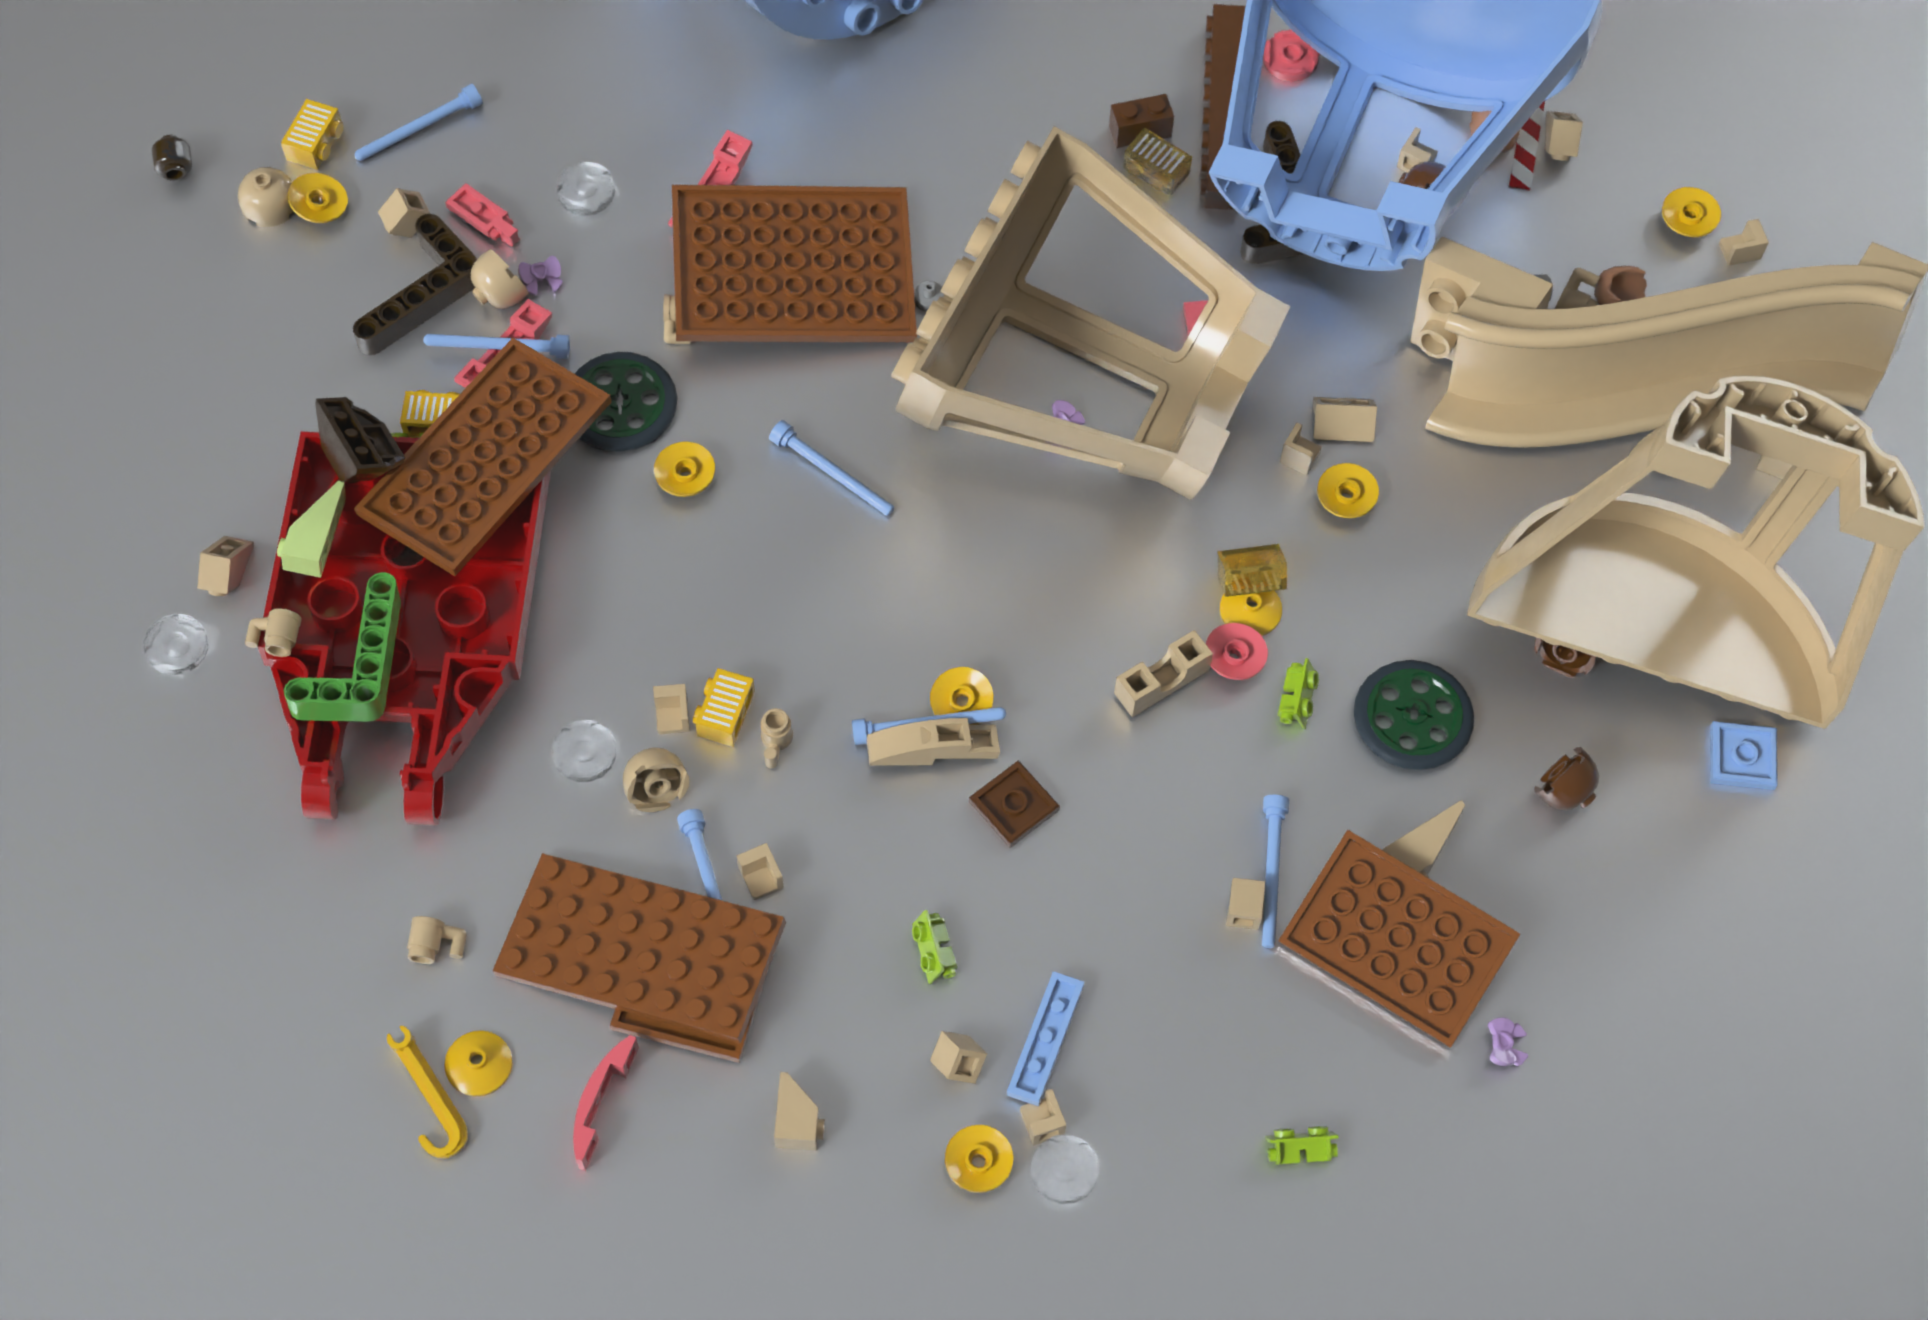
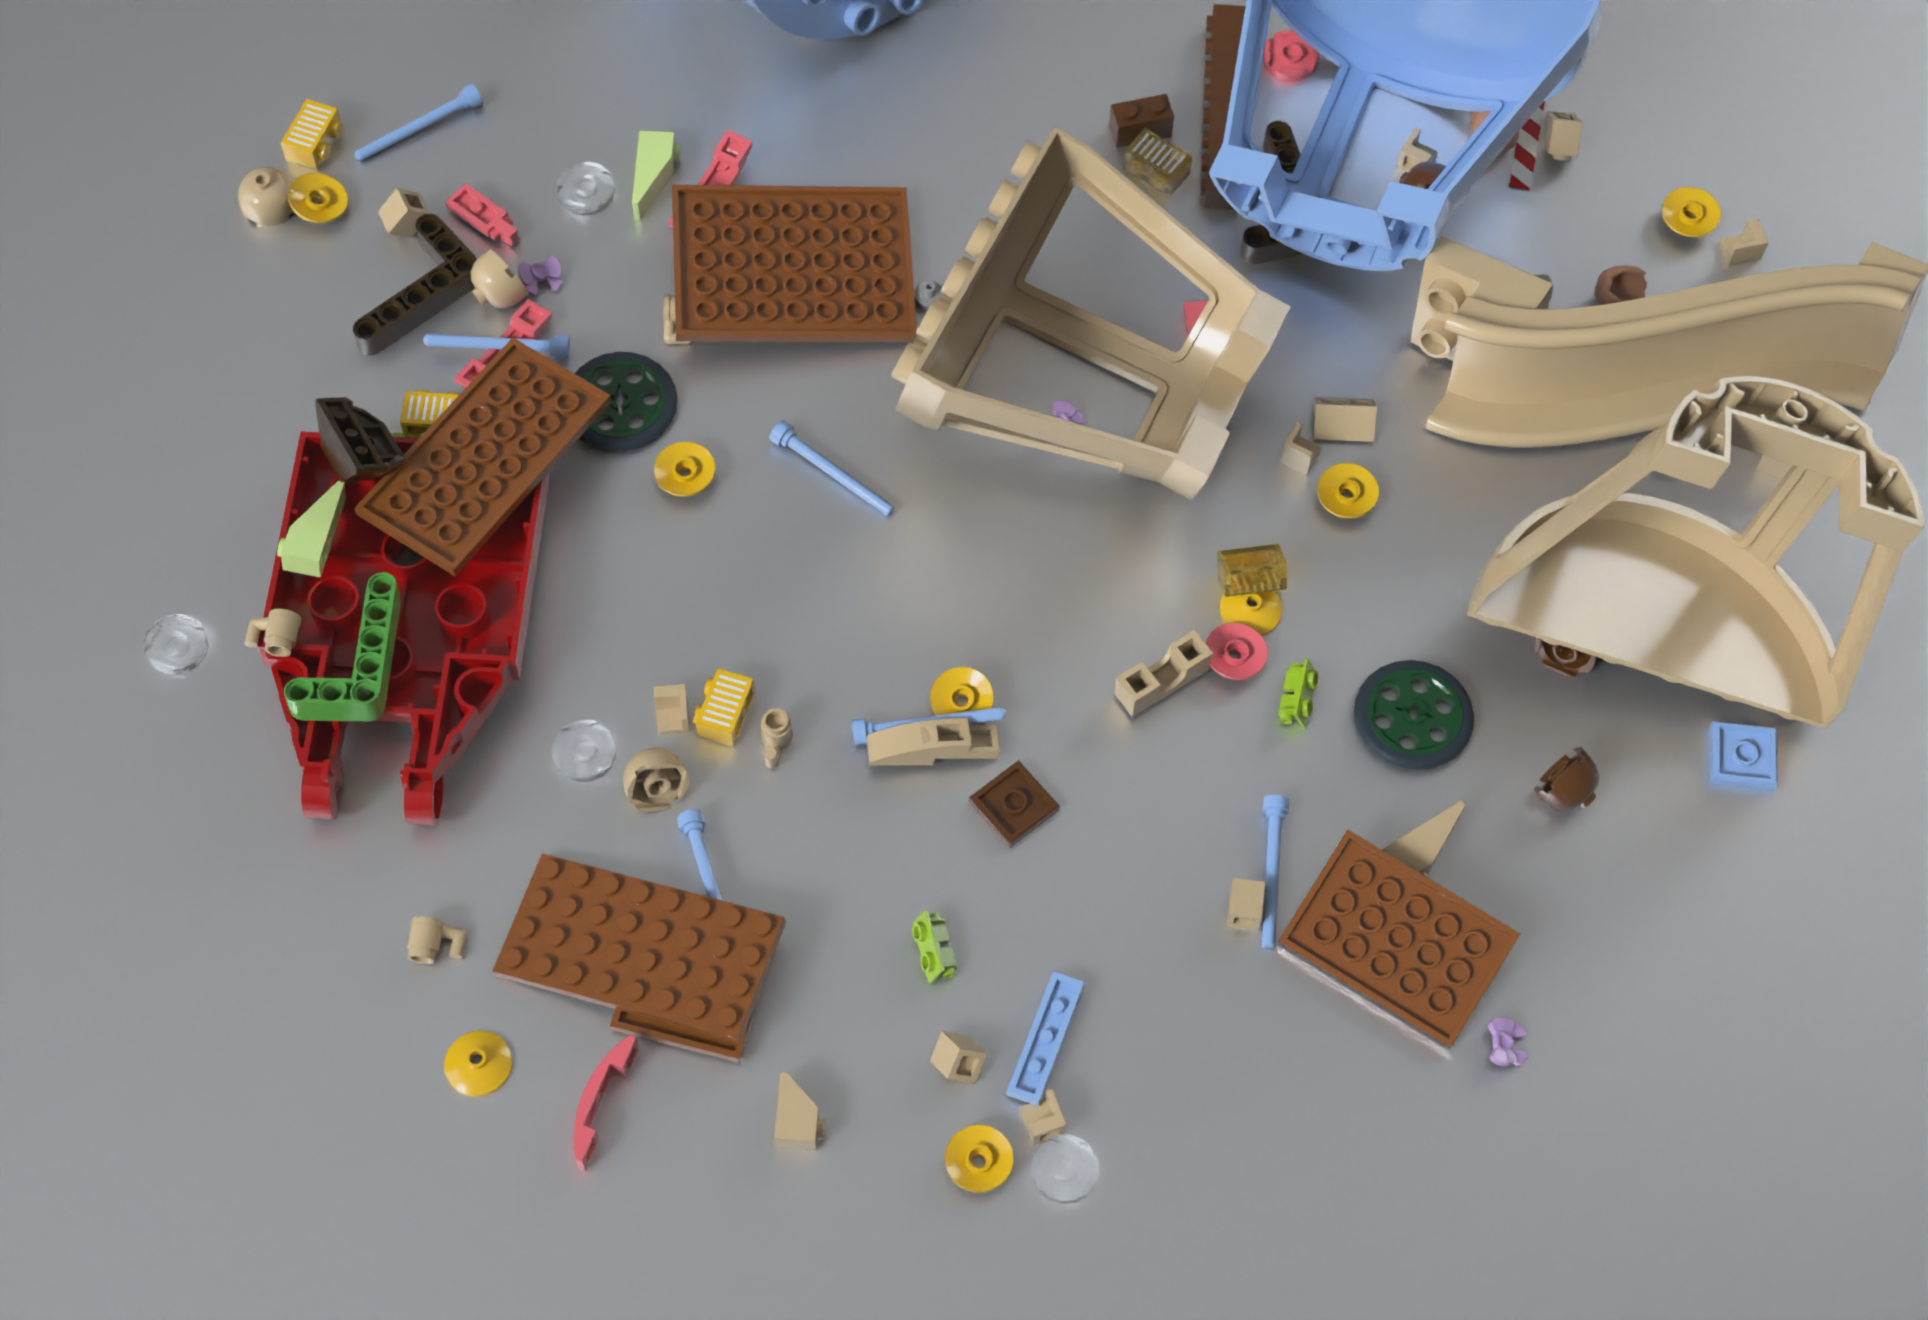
(171, 157): dark brown head -> none
(223, 565): tan slope -> none
(435, 1096): yellow piece -> none
(653, 168): none -> yellowish green slope
(760, 871): tan panel -> none
(1315, 1143): lime hinge -> none
(1574, 298): tan piece -> none

